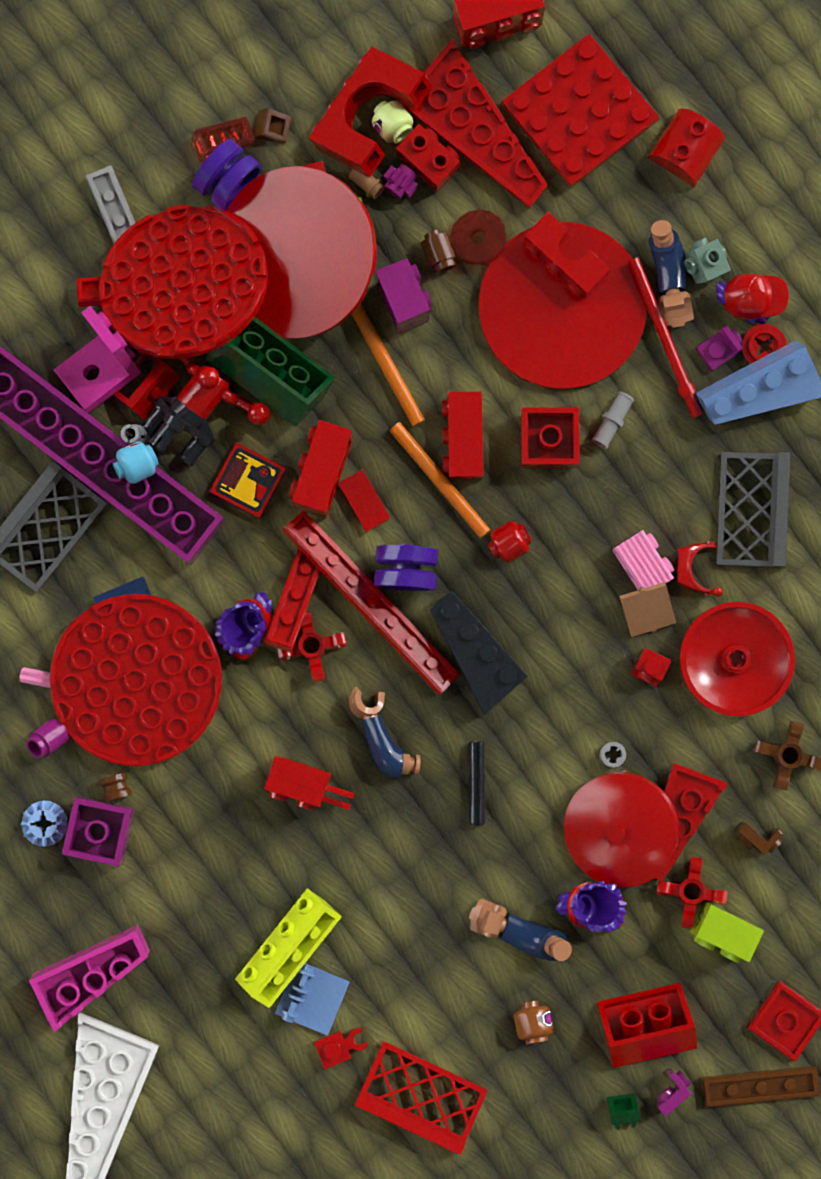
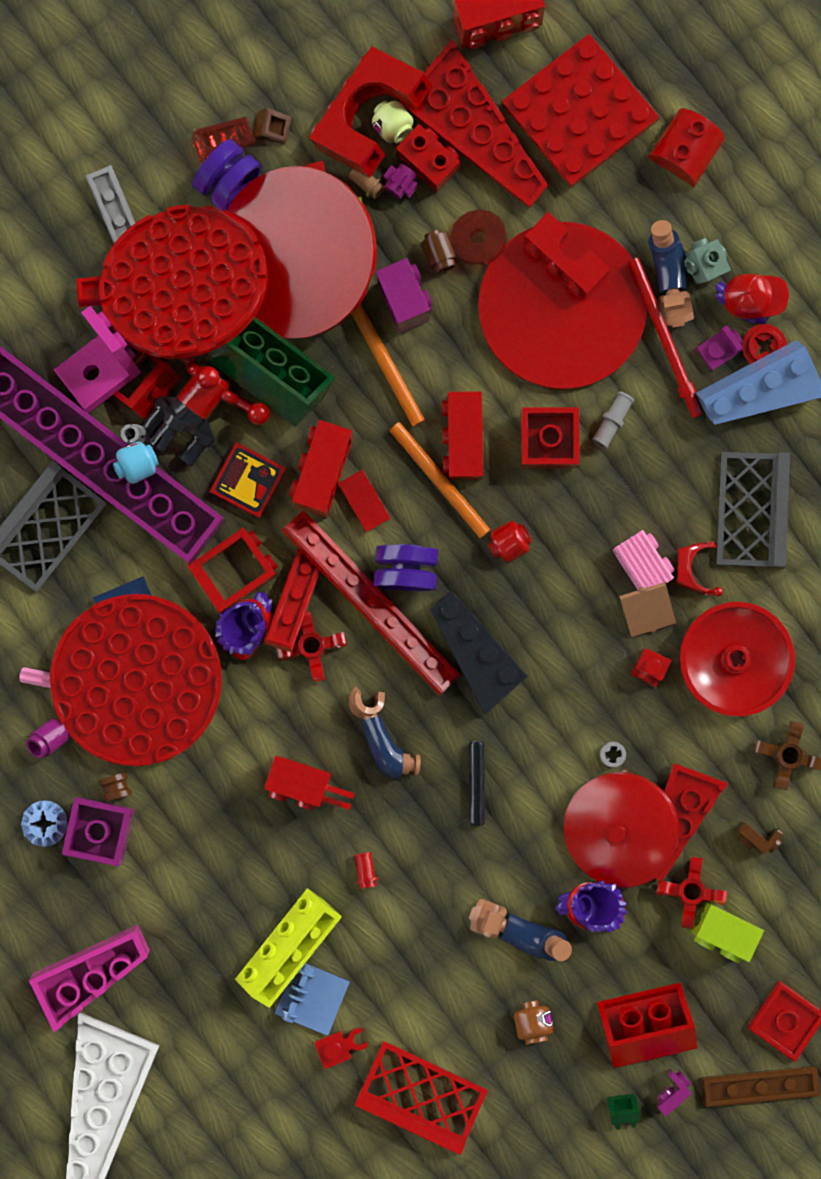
(209, 587): none -> red window
(365, 870): none -> red pin

